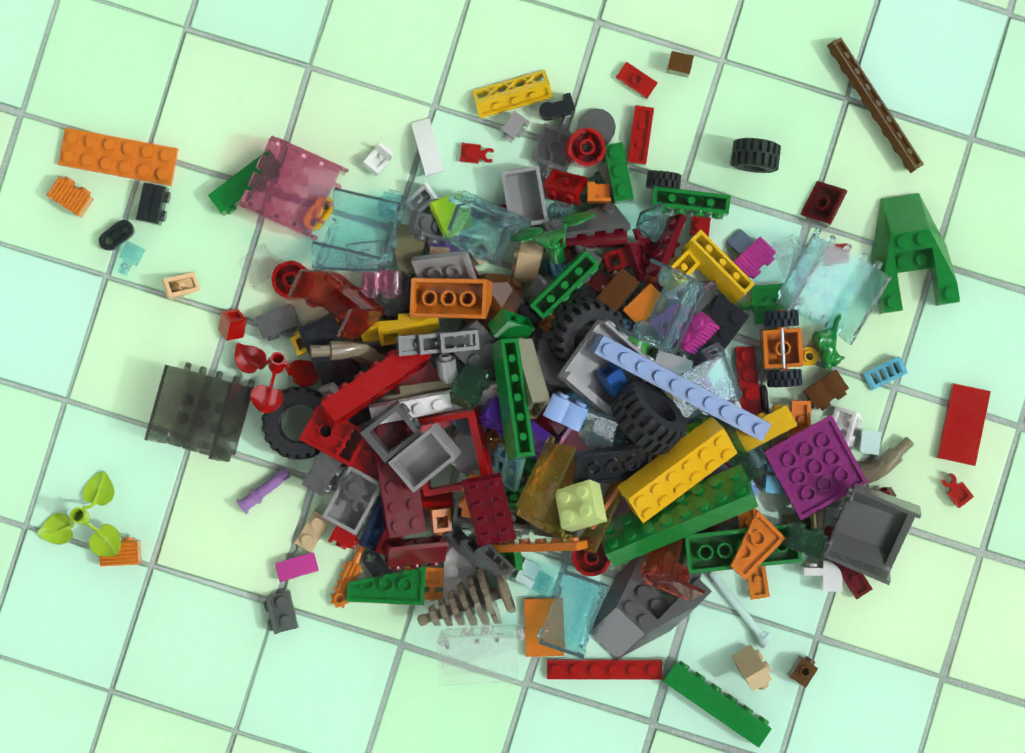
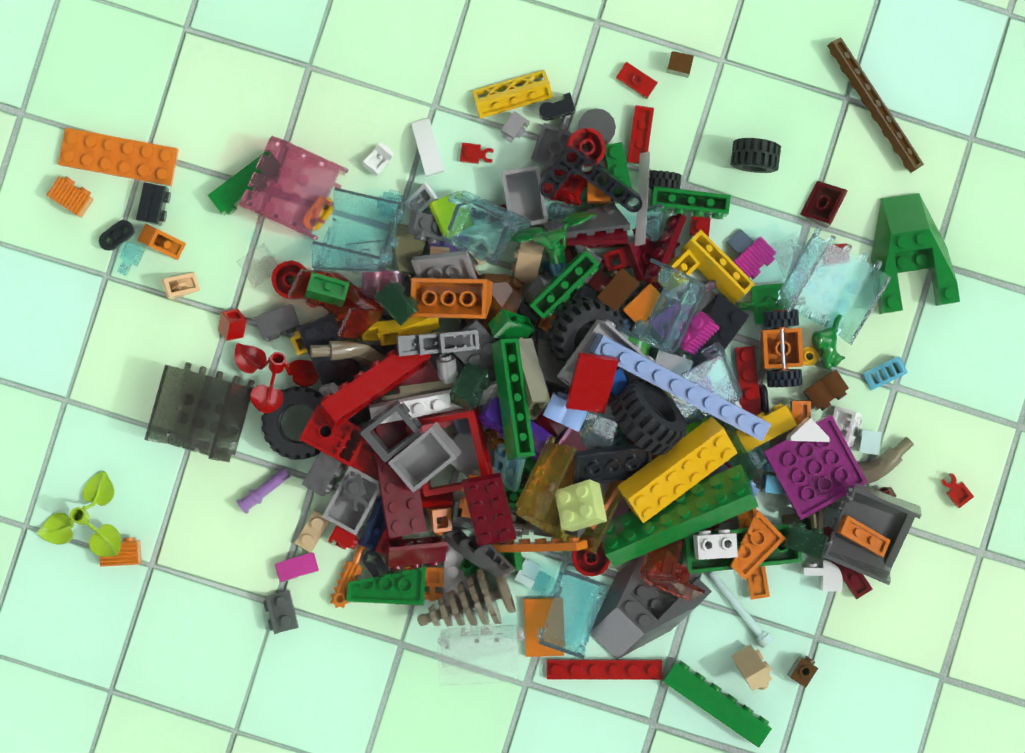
(161, 241): none -> orange slope
(327, 289): none -> green panel
(397, 302): none -> clear green brick
(468, 567): none -> green plate
(591, 176): none -> black beam
(591, 382): none -> red tile
(643, 183): none -> white sticker
(715, 545): none -> white brick
(808, 431): none -> white slope
(863, 536): none -> orange plate
(963, 424): red tile -> none

